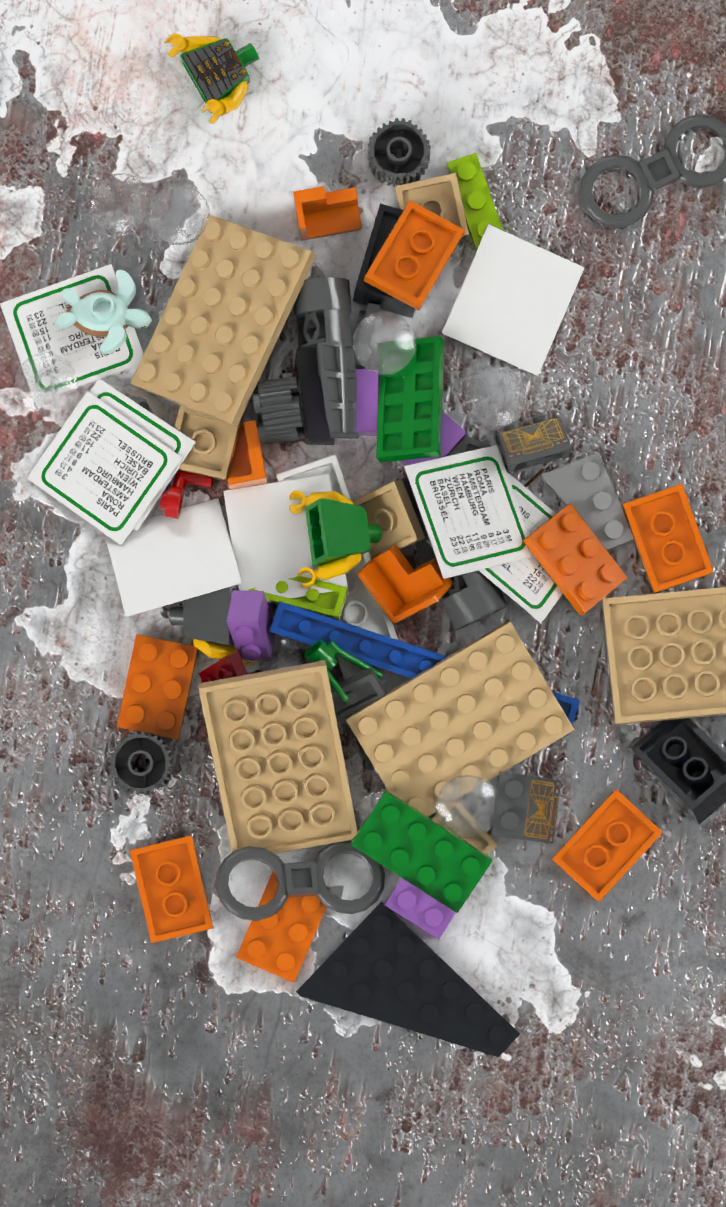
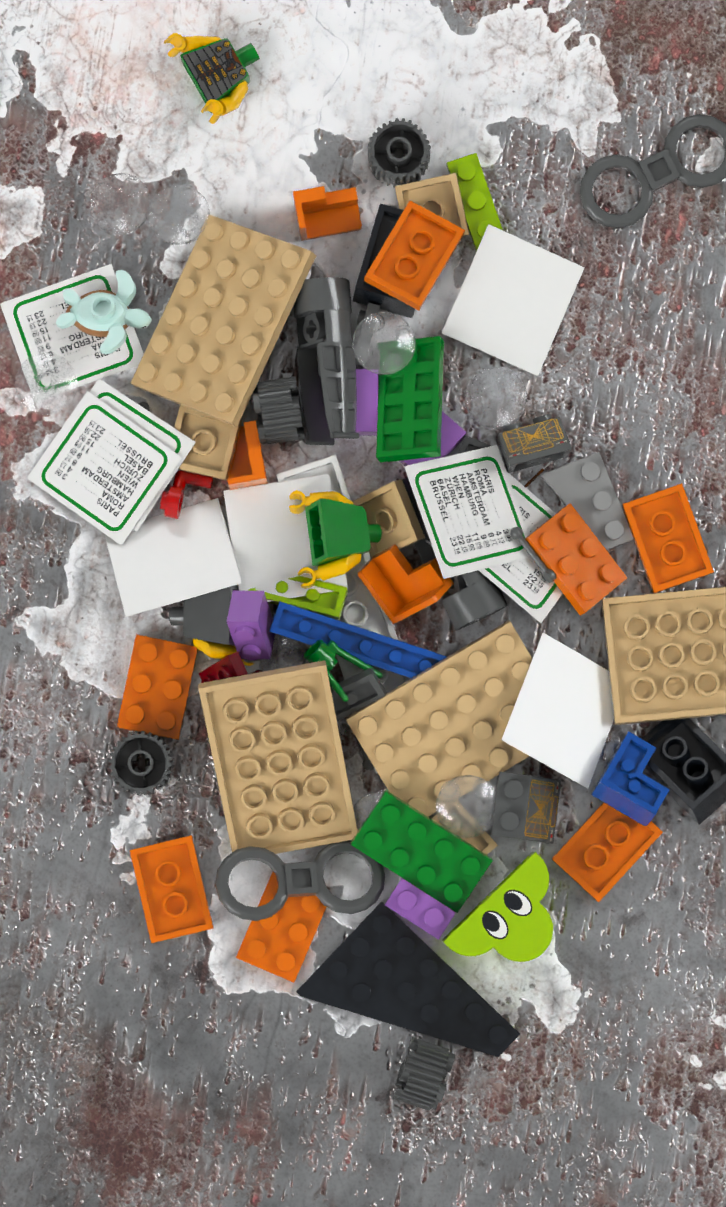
(422, 1074): none -> dark grey brick
(509, 917): none -> lime brick
(548, 574): none -> dark grey hinge
(562, 711): none -> white sticker
(626, 786): none -> blue panel

